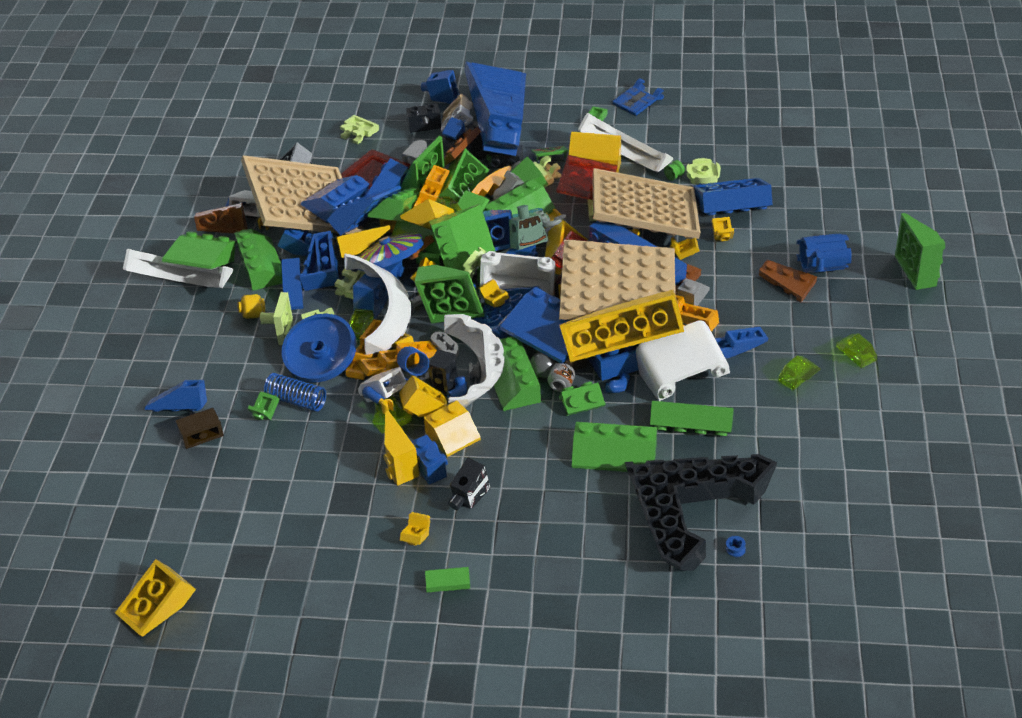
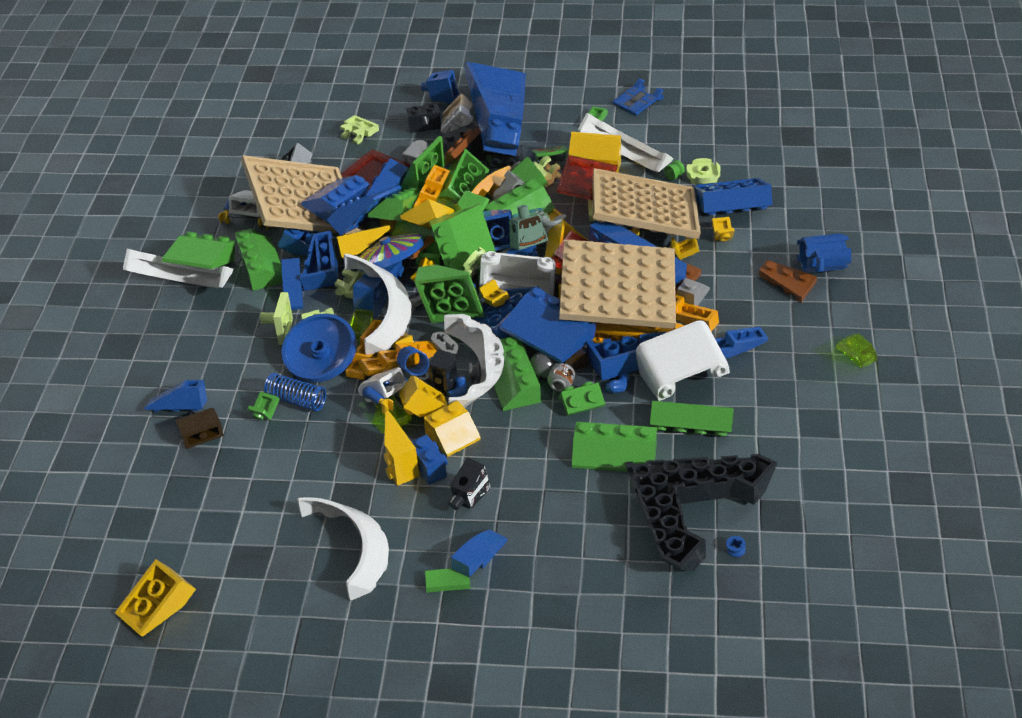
(222, 220): dark orange wing -> none
(251, 306): yellow head -> none
(375, 544): none -> white windscreen
(417, 529): yellow bracket -> none
(454, 128): blue slope -> none
(477, 552): none -> blue slope
(623, 325): yellow slope -> none
(797, 372): clear neon green slope -> none
(919, 252): bright green slope -> none

